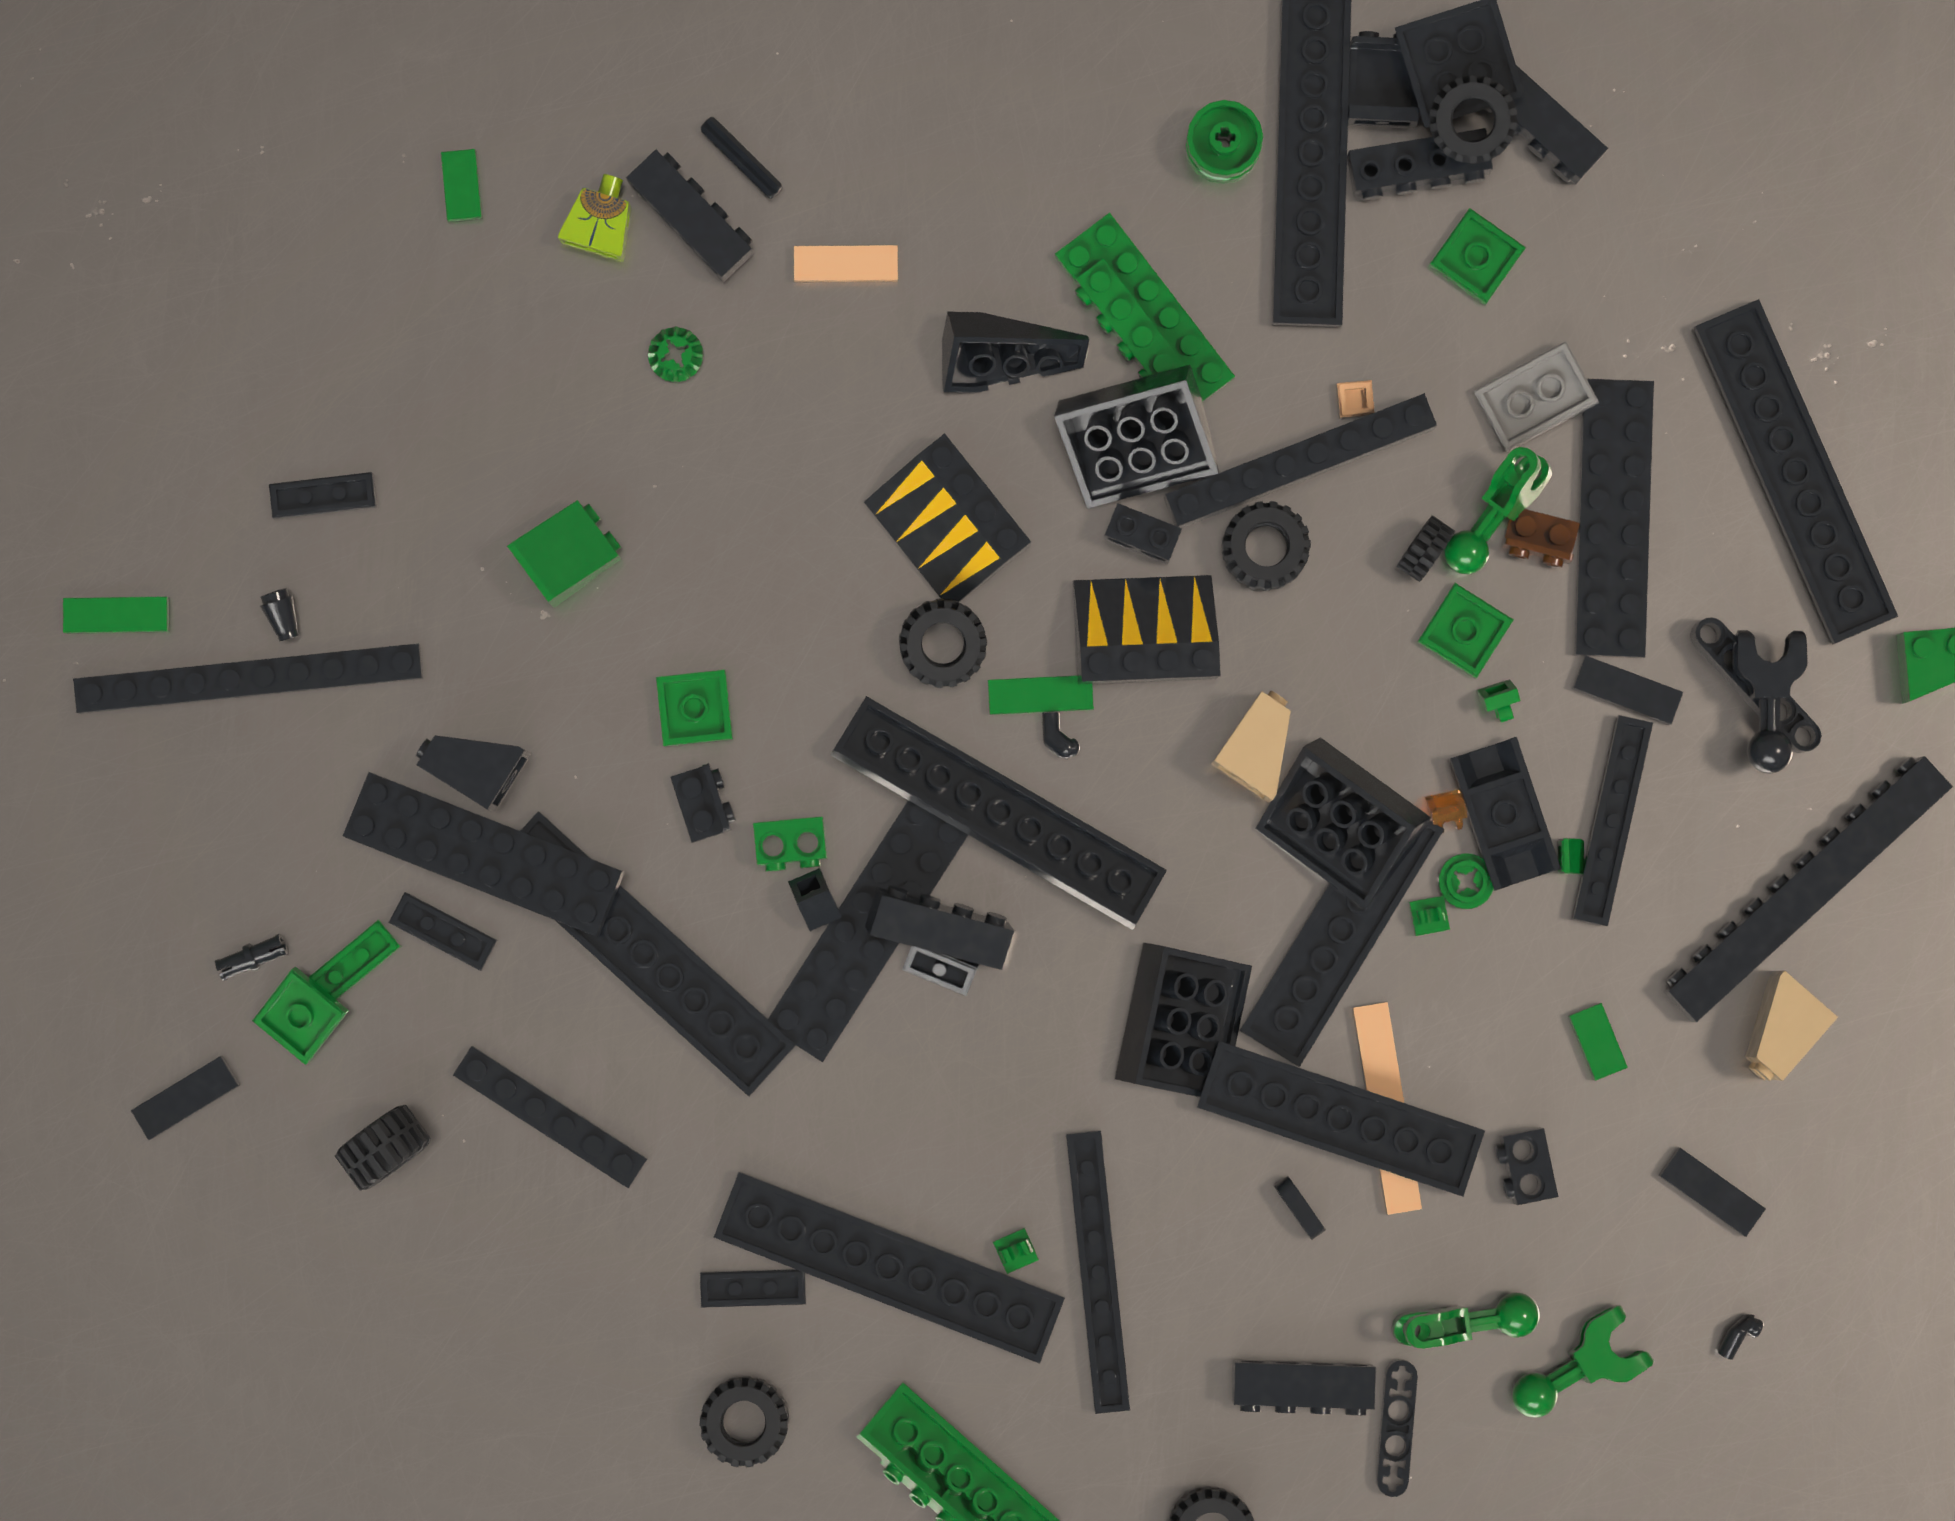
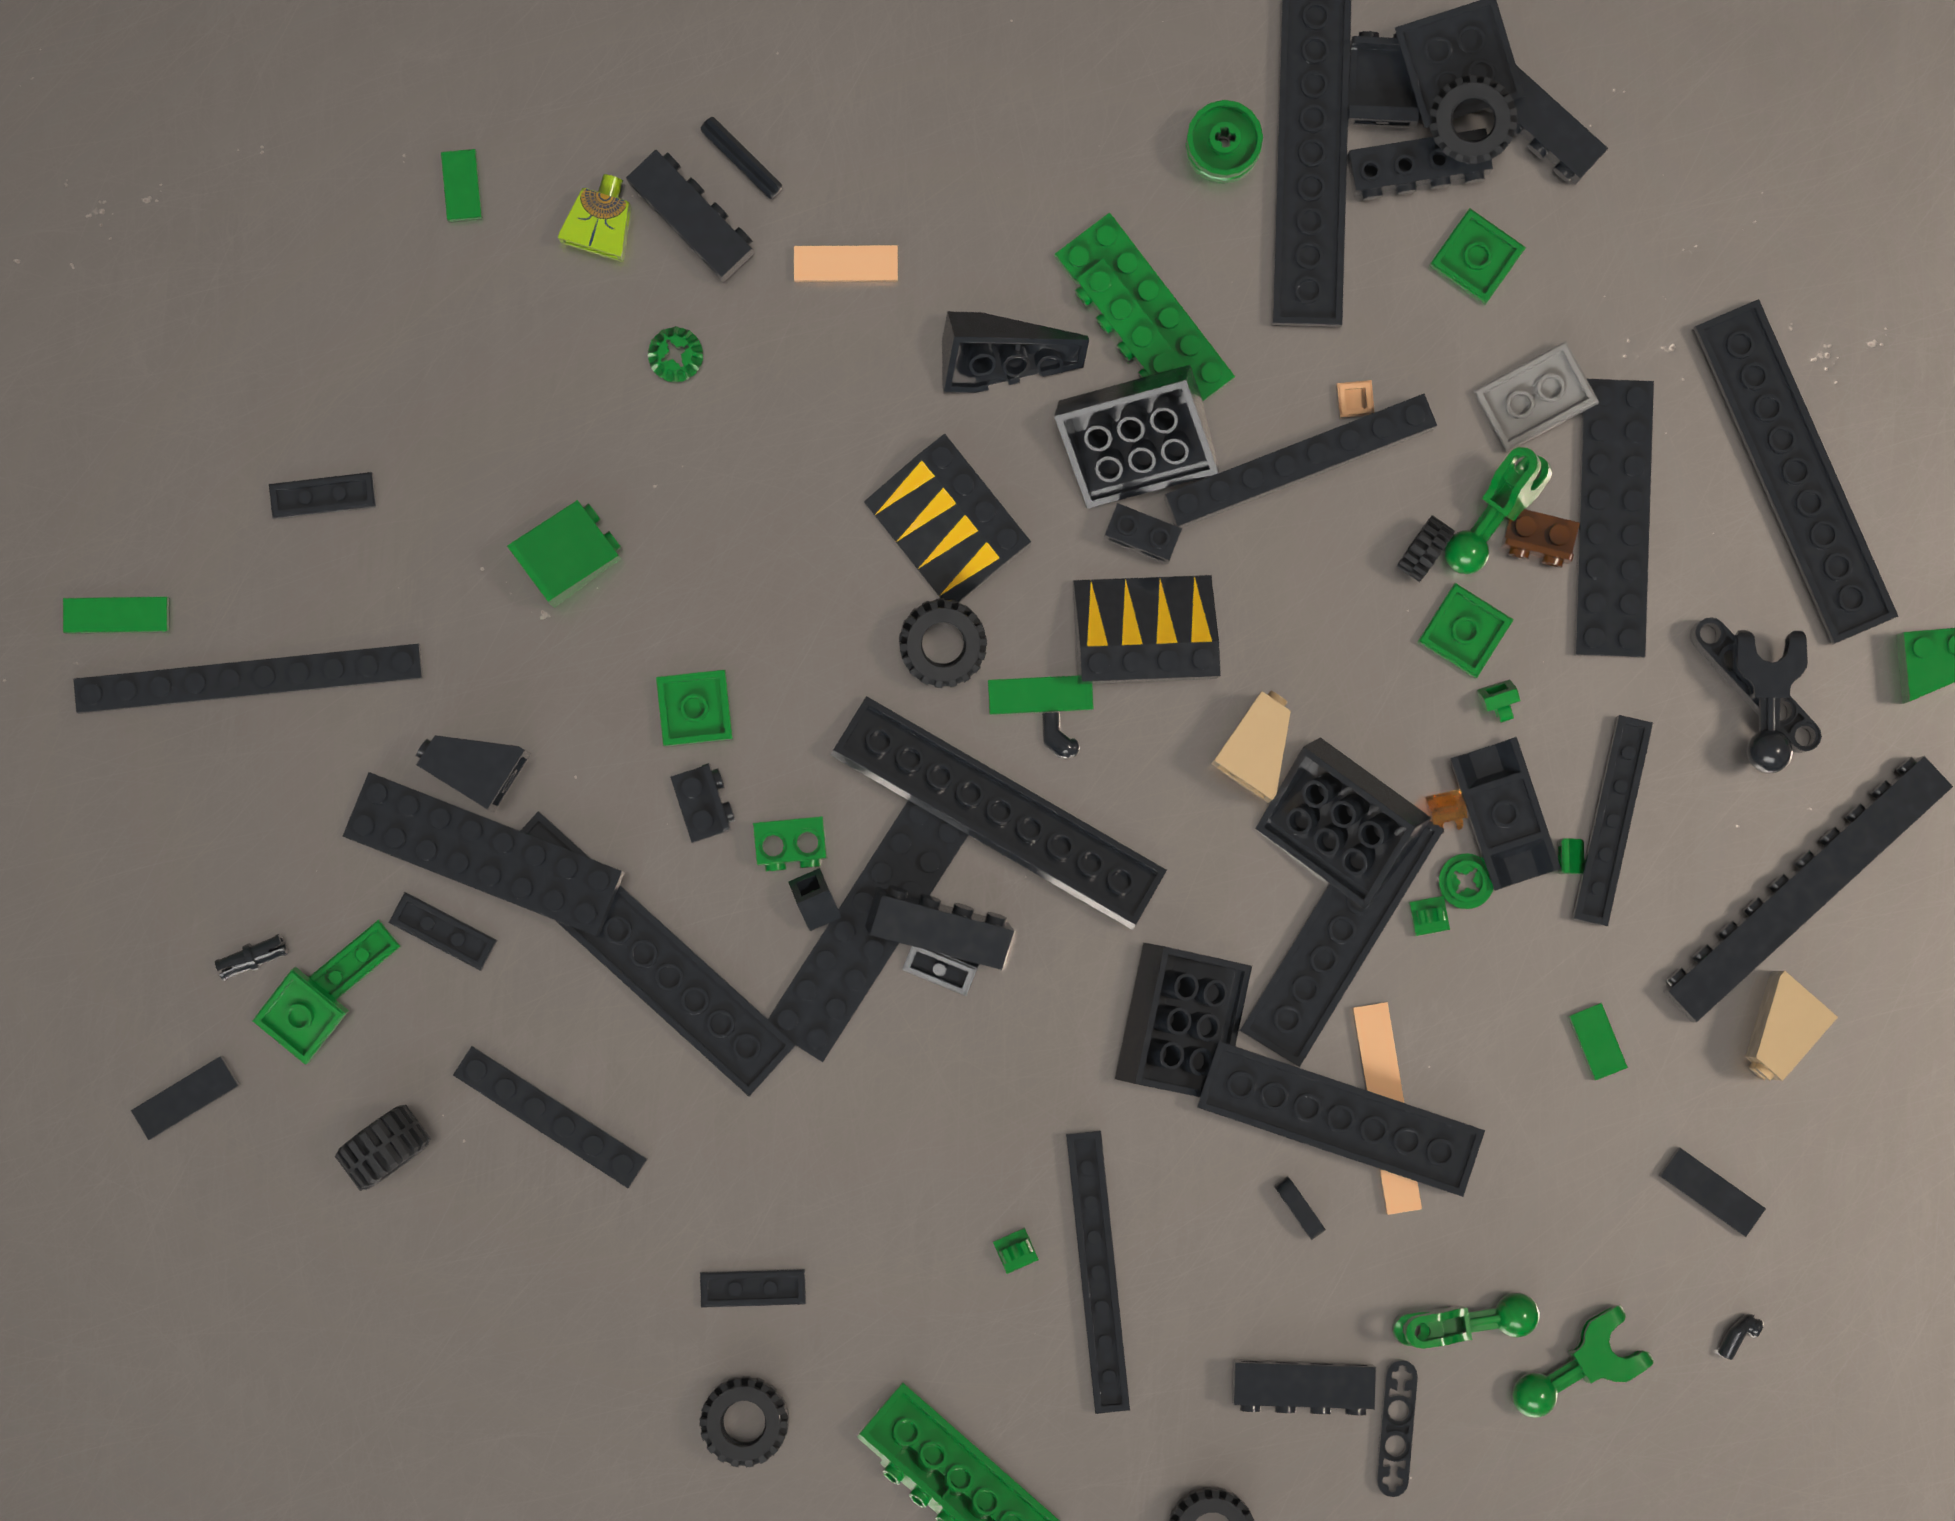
(280, 613): black cone -> none
(889, 1267): black plate -> none
(1287, 524): black tyre -> none
(1536, 1163): black brick -> none
(1628, 690): black tile -> none

